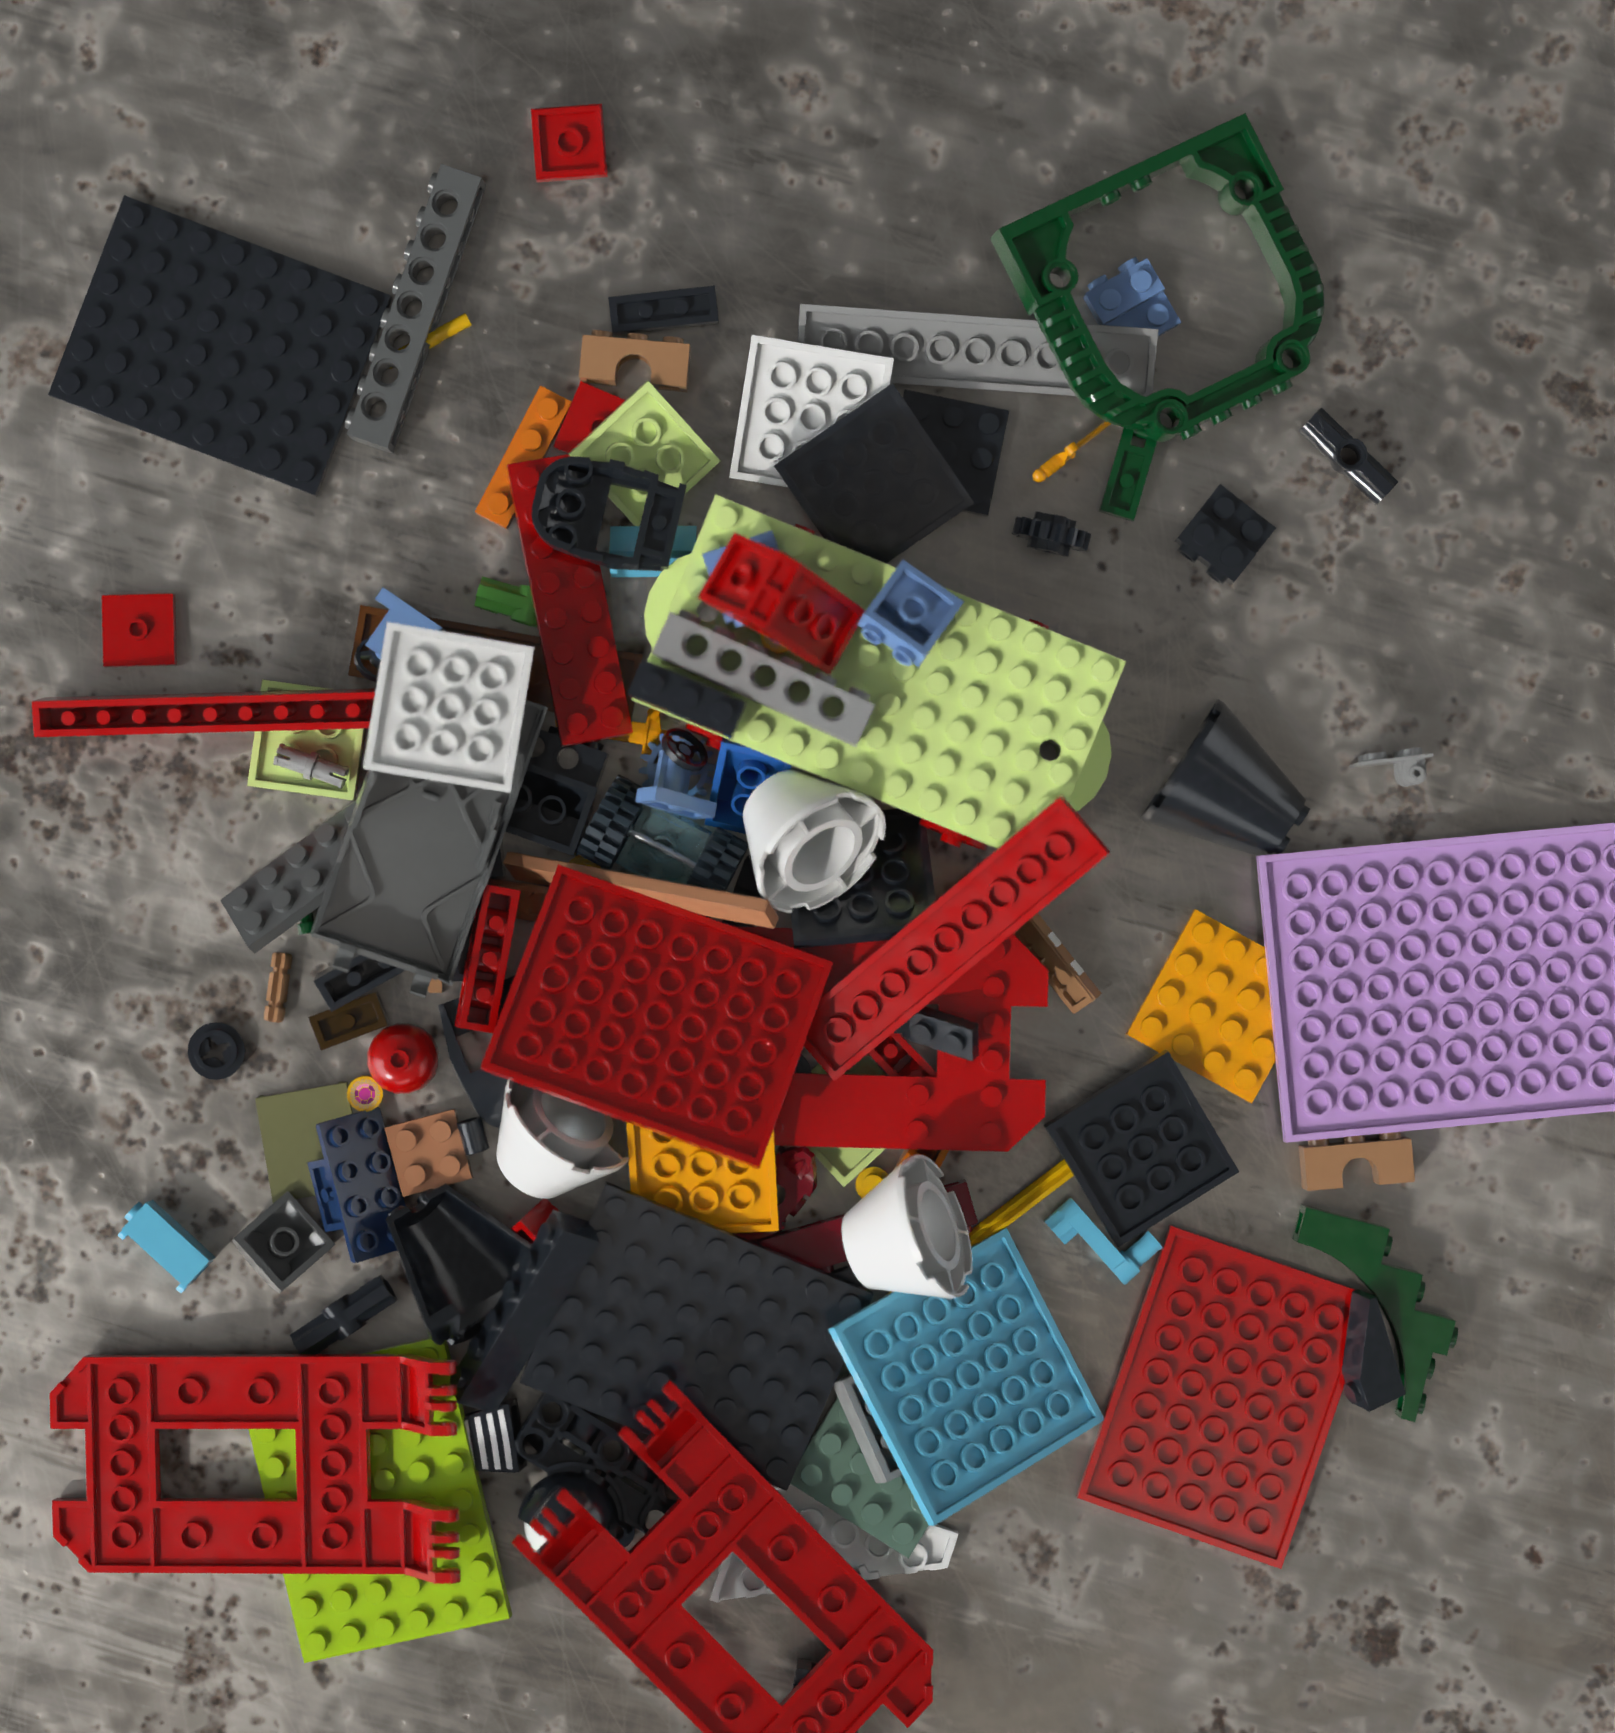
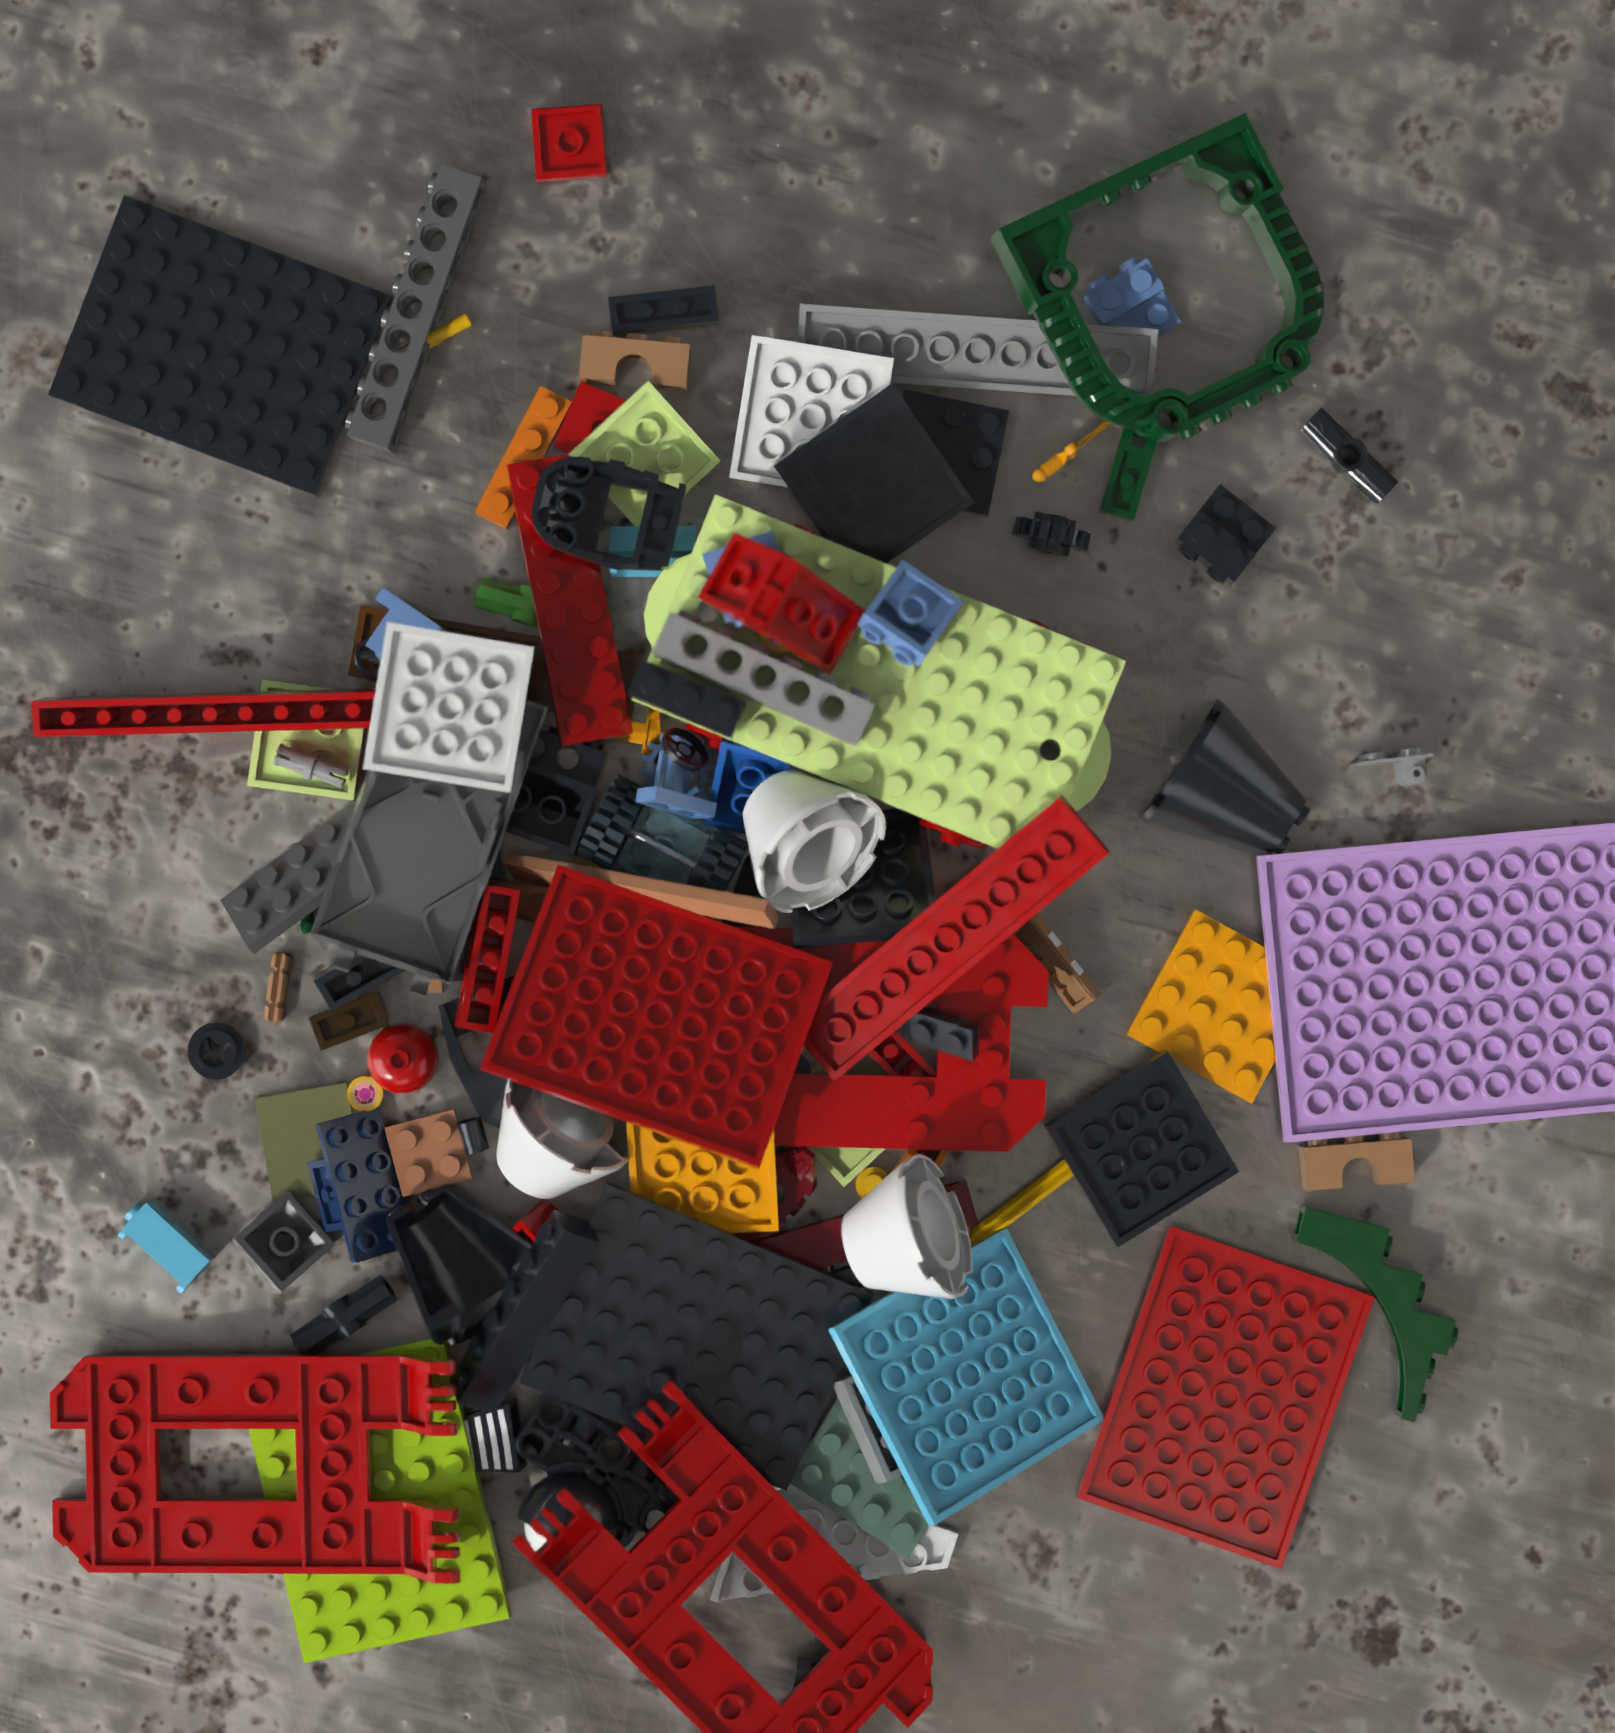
(139, 630): red plate -> none
(1070, 1220): medium azure beam -> none
(1368, 1357): black slope -> none

